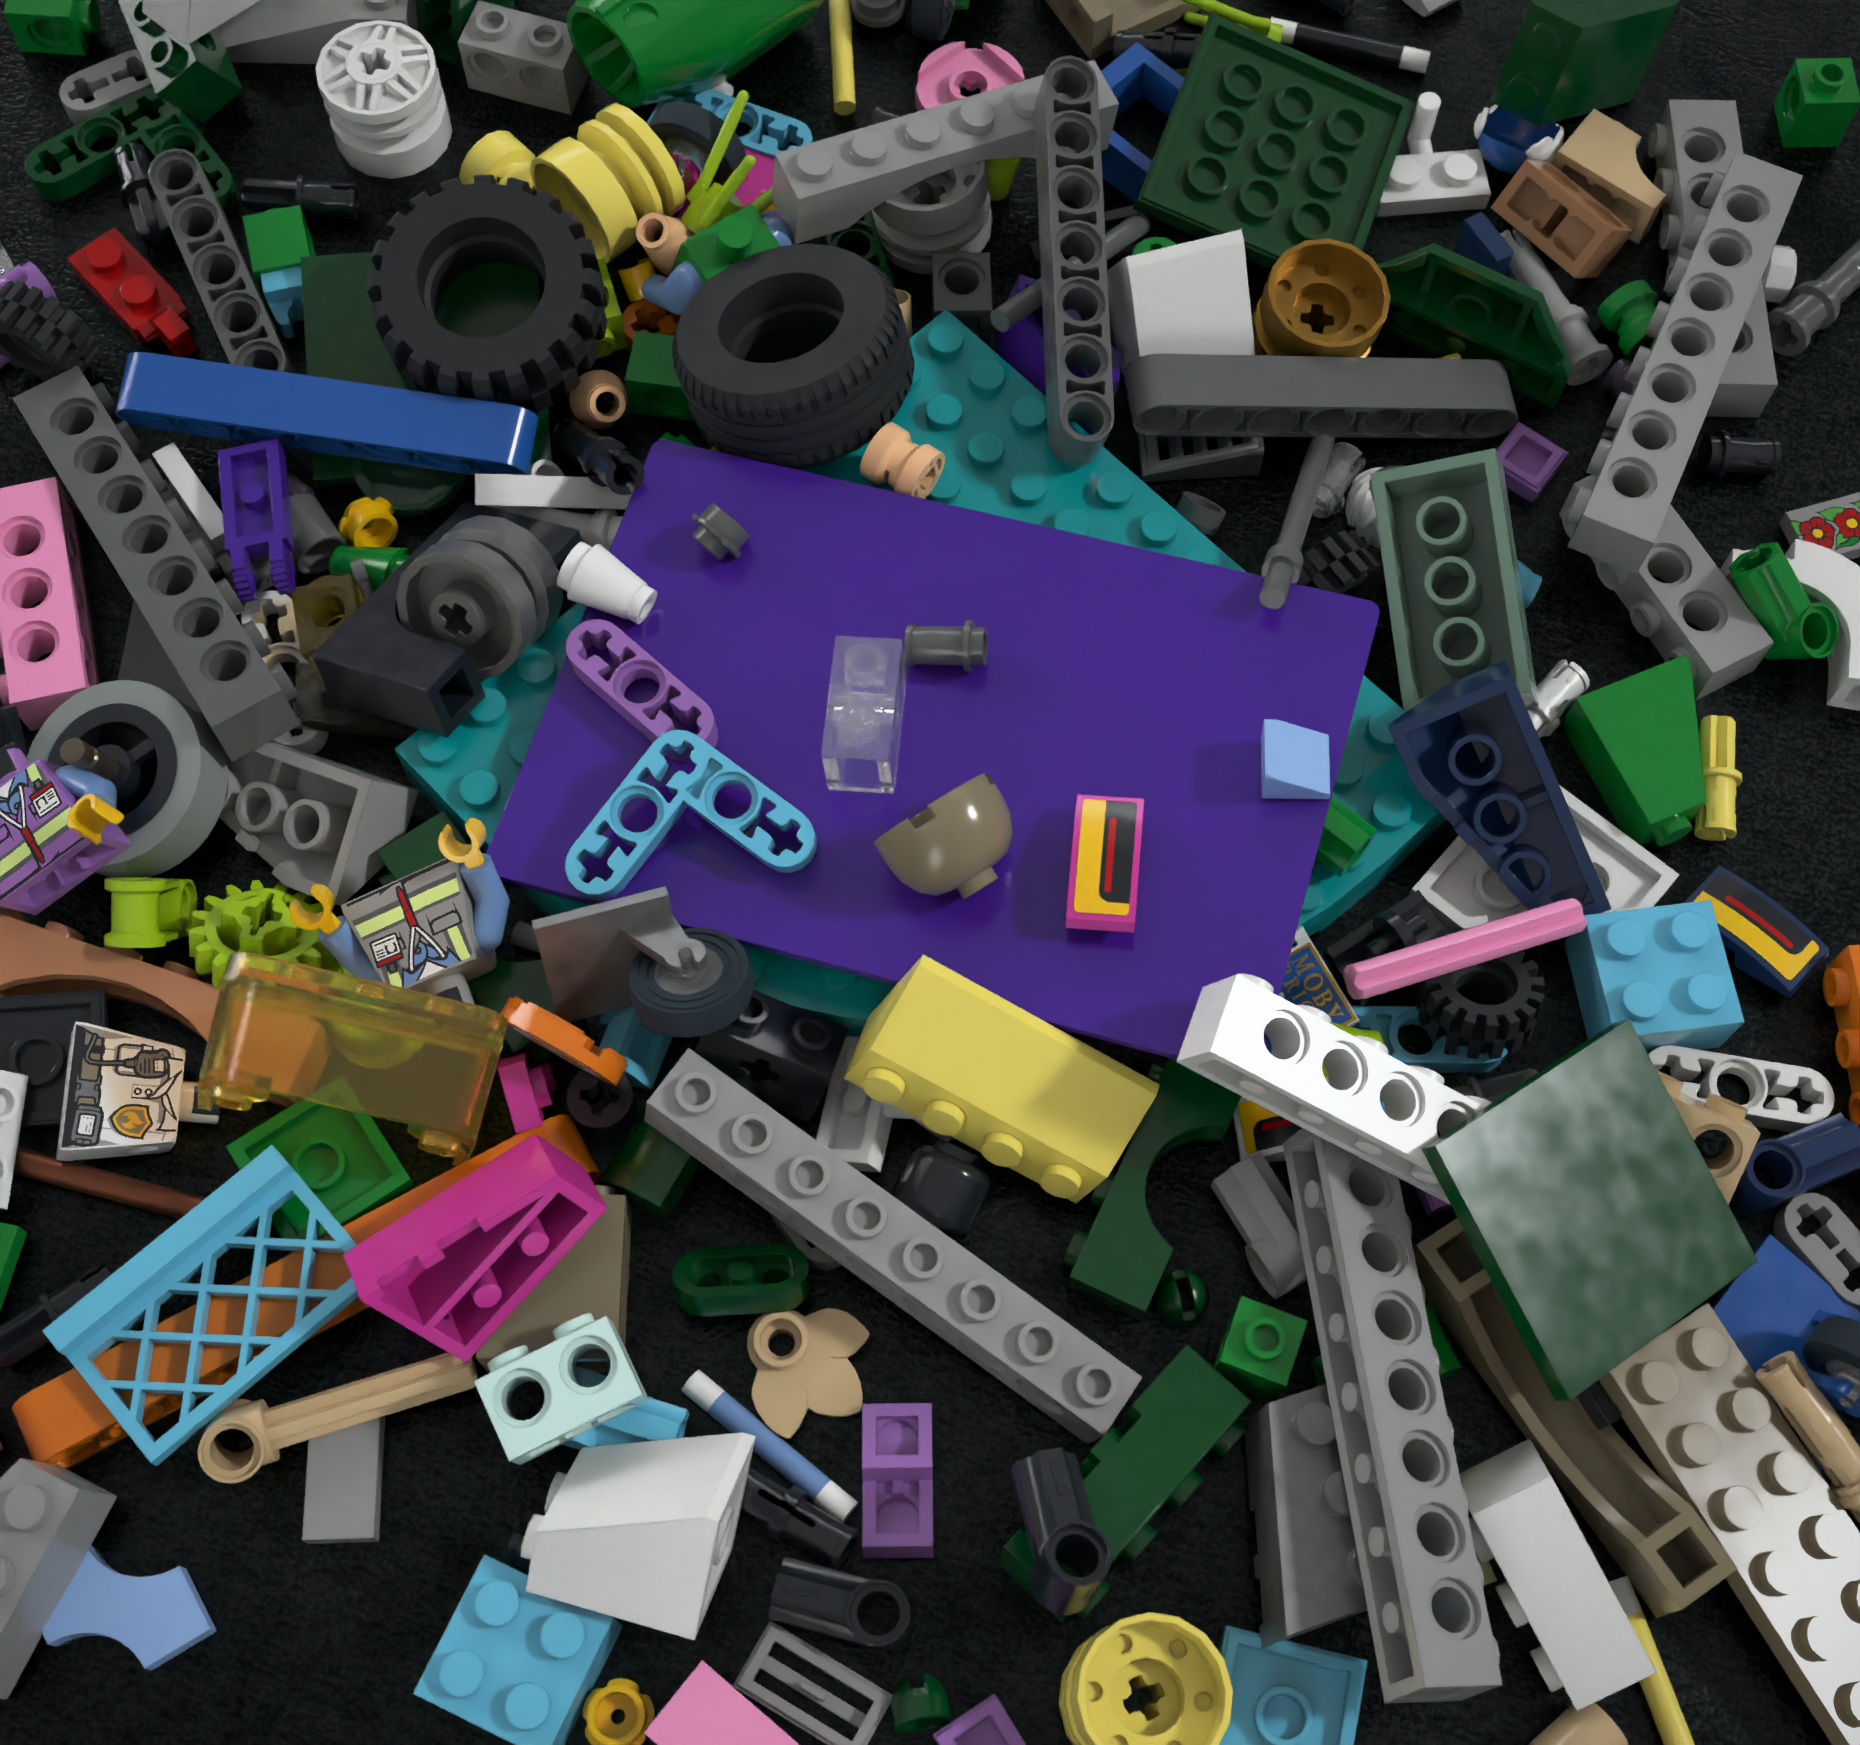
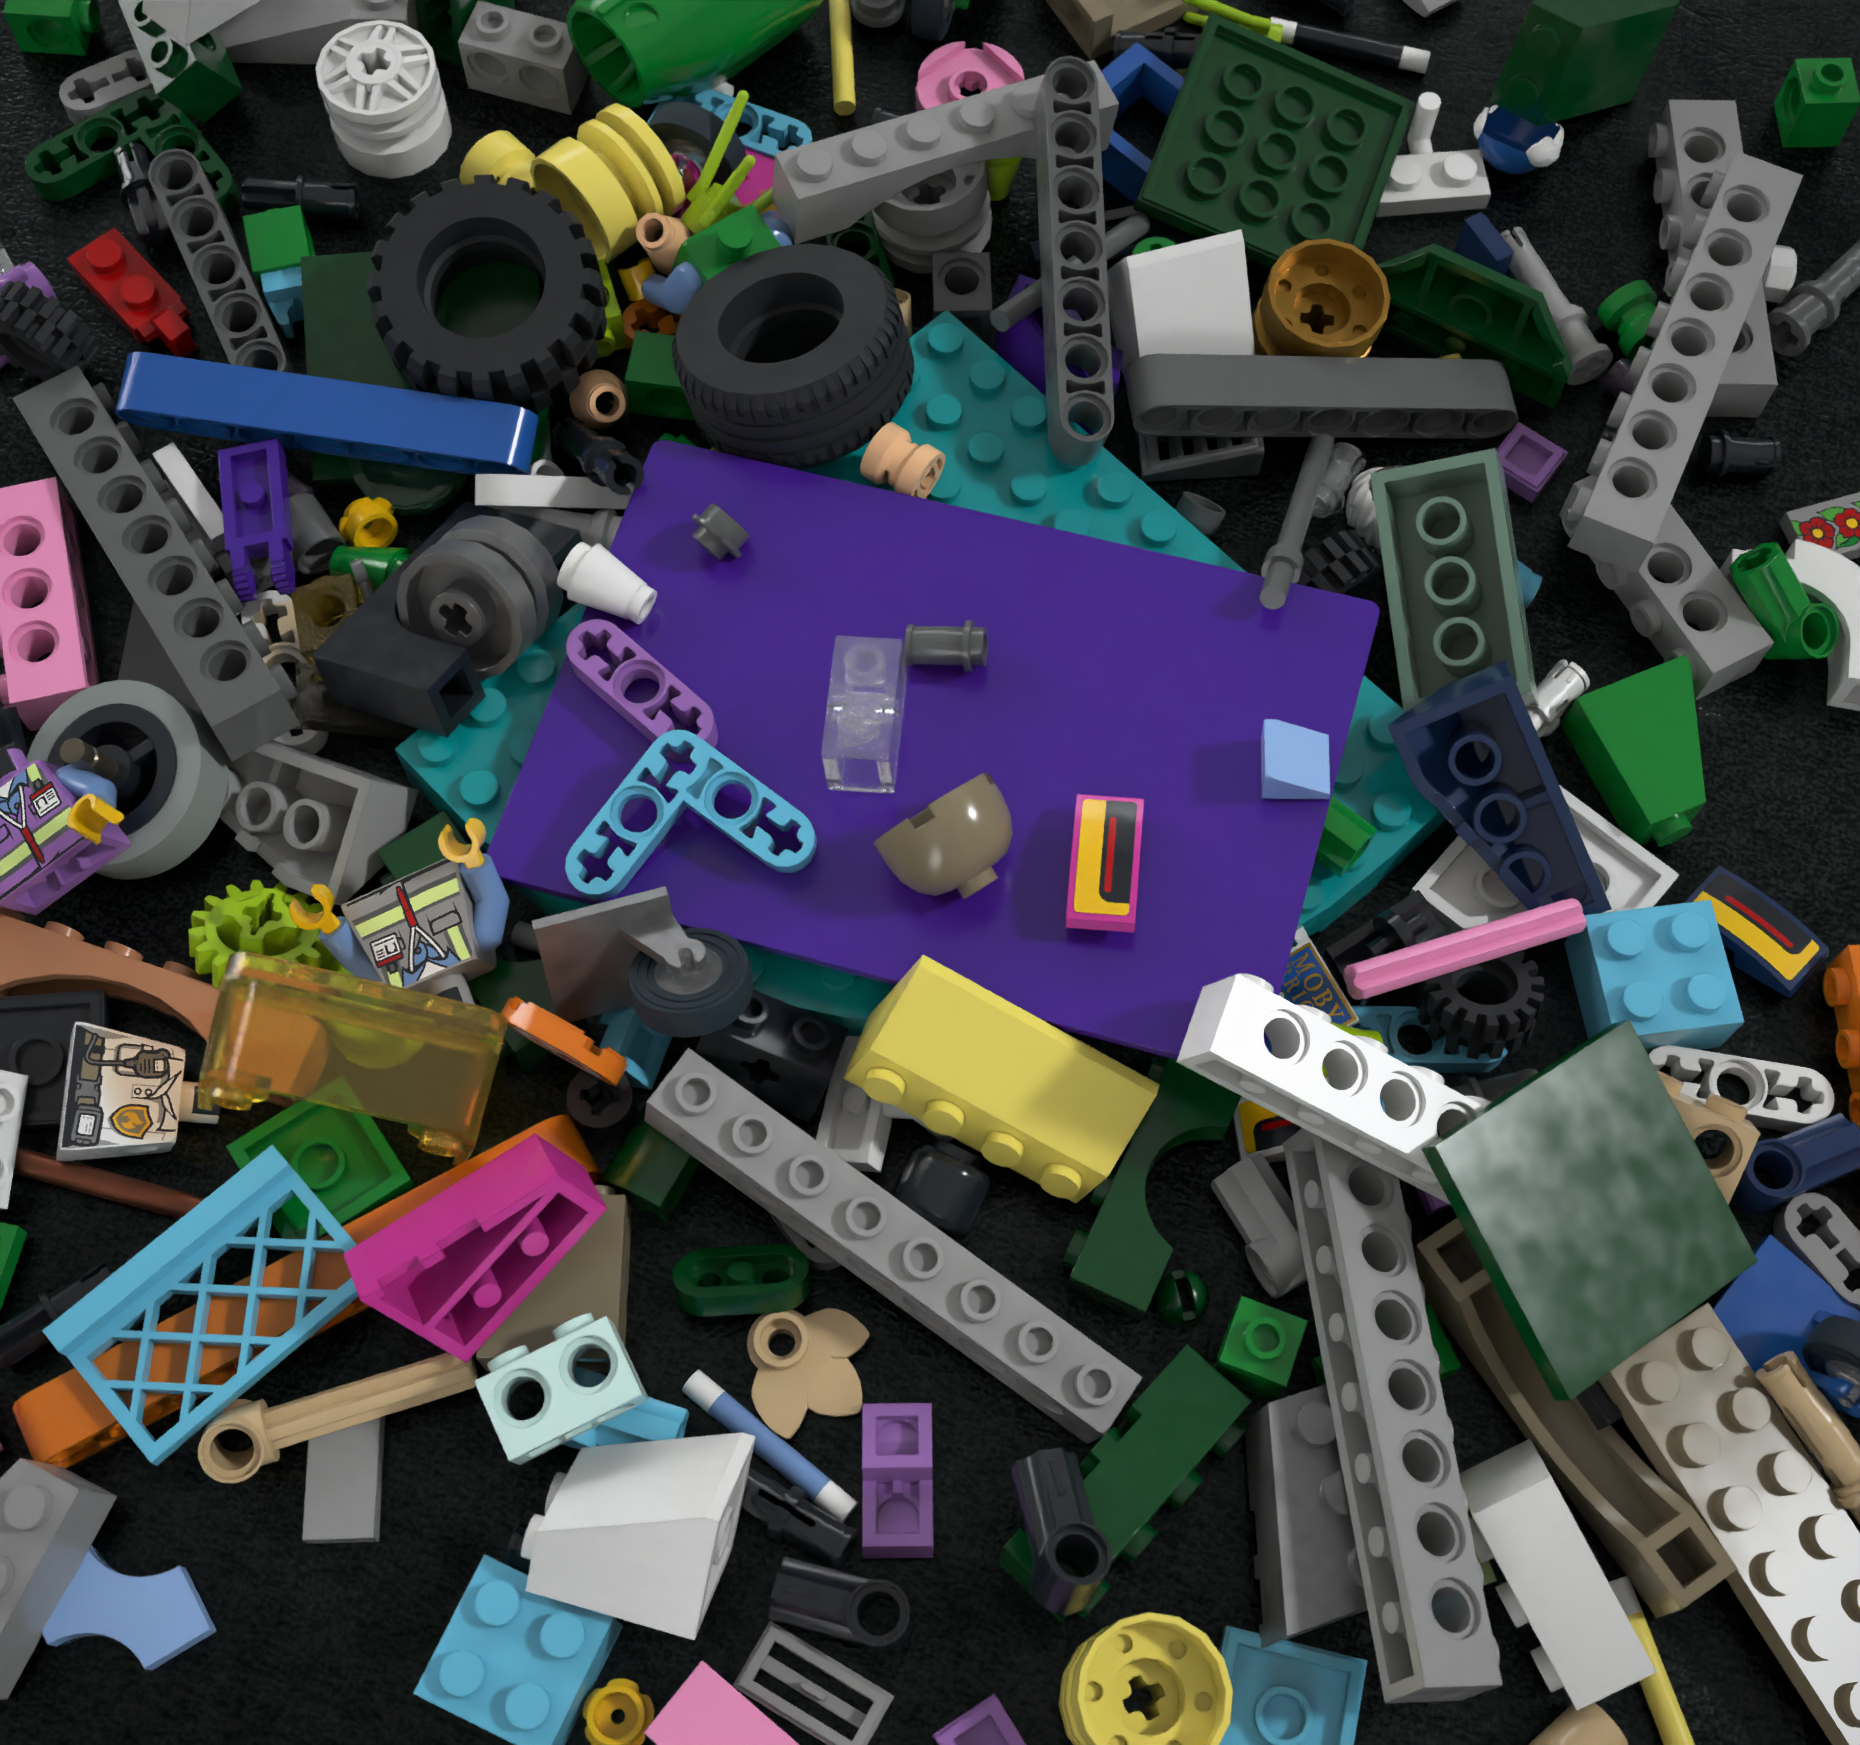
(149, 911): lime piece -> none
(526, 1090): dark pink plate -> none
(920, 1707): dark green hinge -> none
(1561, 219): medium nougat brick -> none
(1605, 165): tan arch -> none
(1720, 779): light yellow axle -> none

